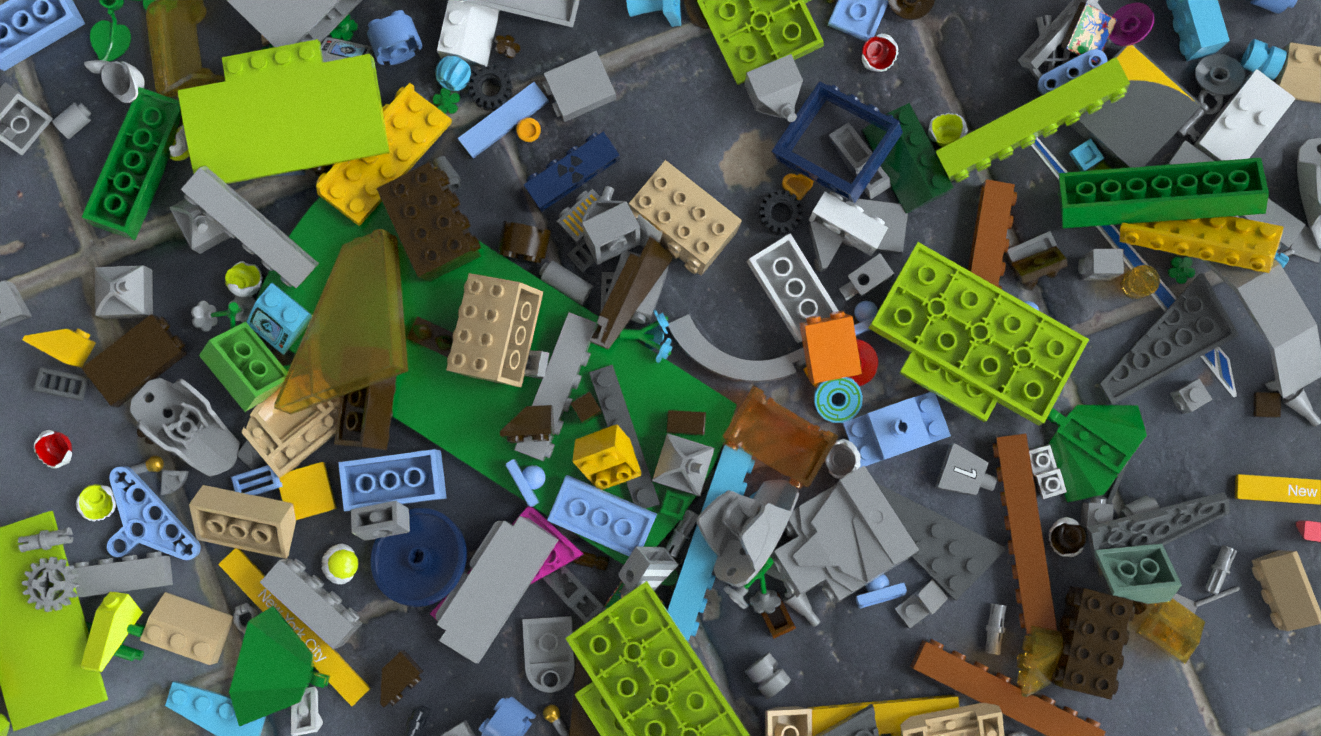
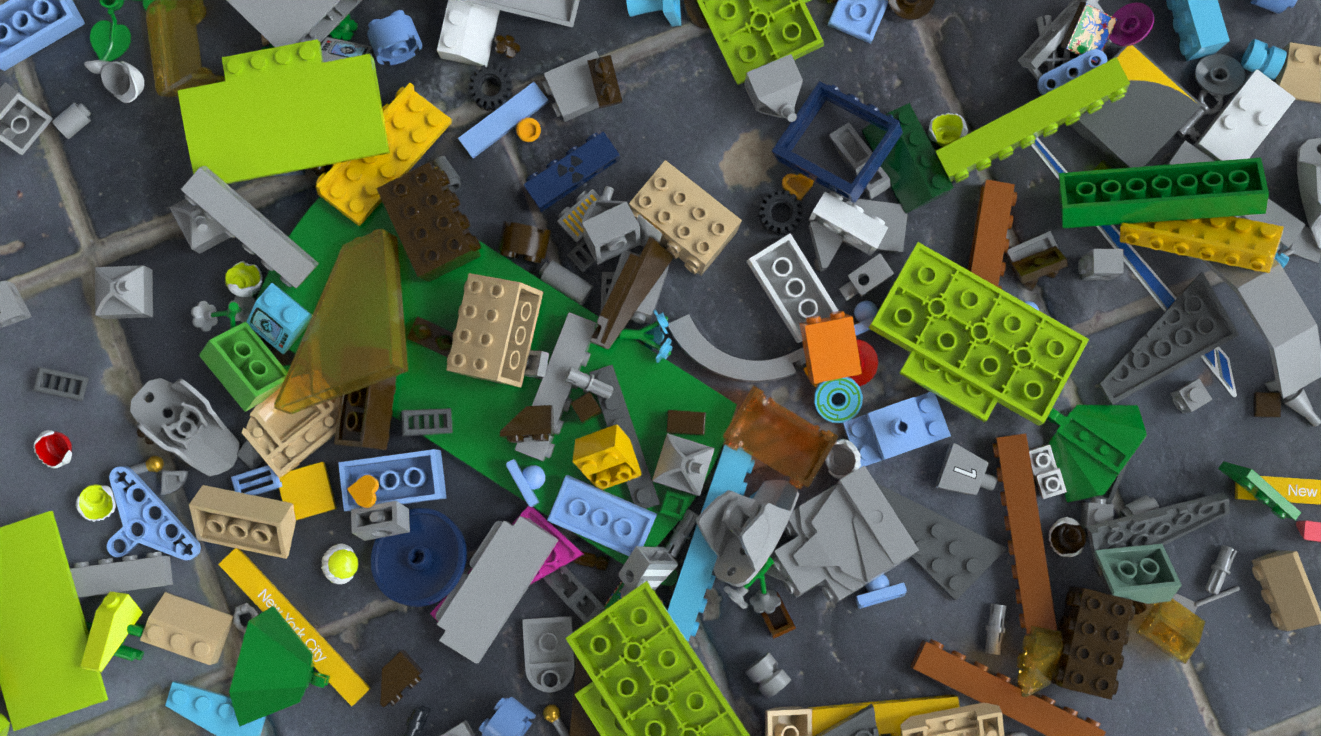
(45, 539): light grey pin -> none
(53, 574): light grey gear -> none
(64, 344): yellow slope -> none
(134, 165): green slope -> none
(135, 360): dark brown brick -> none
(179, 150): white hair -> none
(305, 714): white slope -> none
(311, 602): light grey brick -> none
(364, 491): none -> light orange tile
(405, 414): none -> dark grey slope
(447, 101): green plant -> none
(453, 73): medium azure piece -> none
(588, 383): none -> light grey axle
(605, 81): none -> dark brown tile
(802, 606): light grey cone -> none
(879, 53): red hair -> none
(921, 603): light grey slope -> none
(1086, 155): medium azure plate -> none
(1140, 282): clear yellow wheel -> none
(1181, 269): green plant -> none
(1260, 490): none -> green wing

